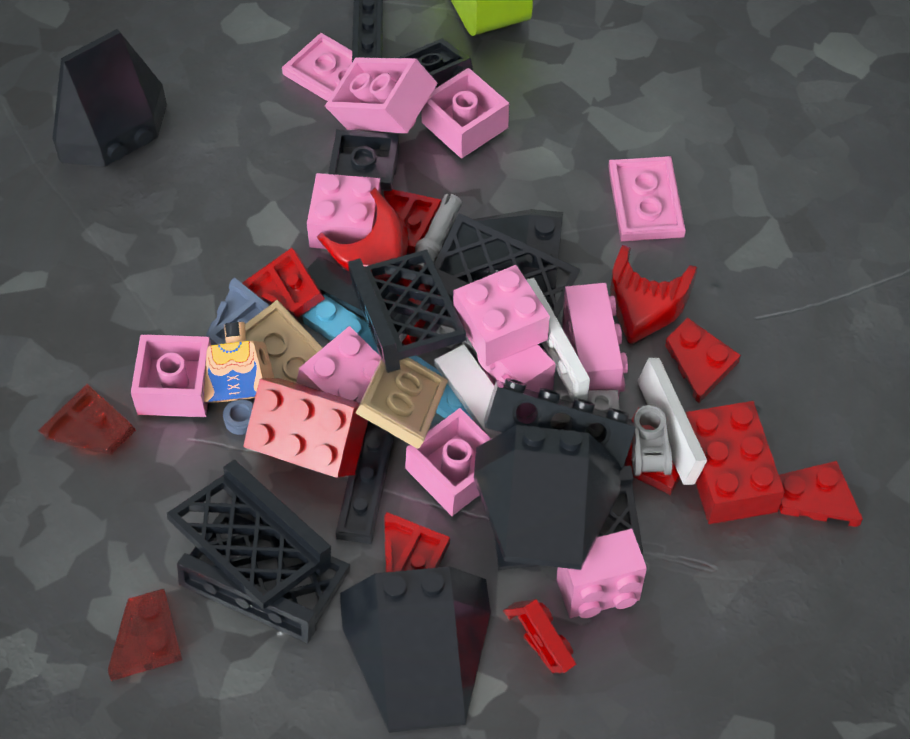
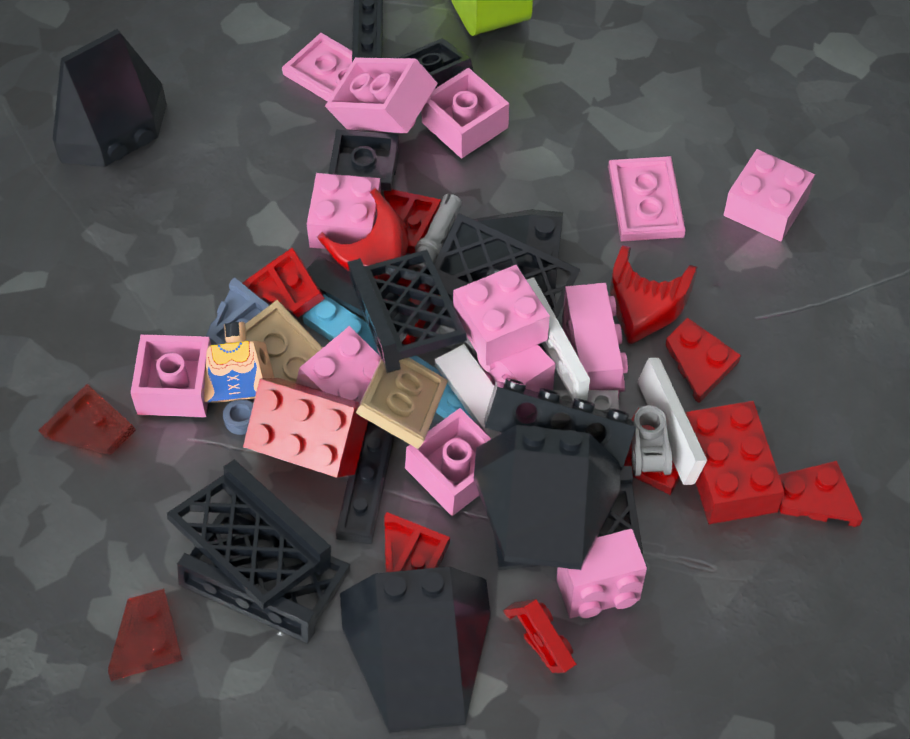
(768, 195): none -> bright pink brick

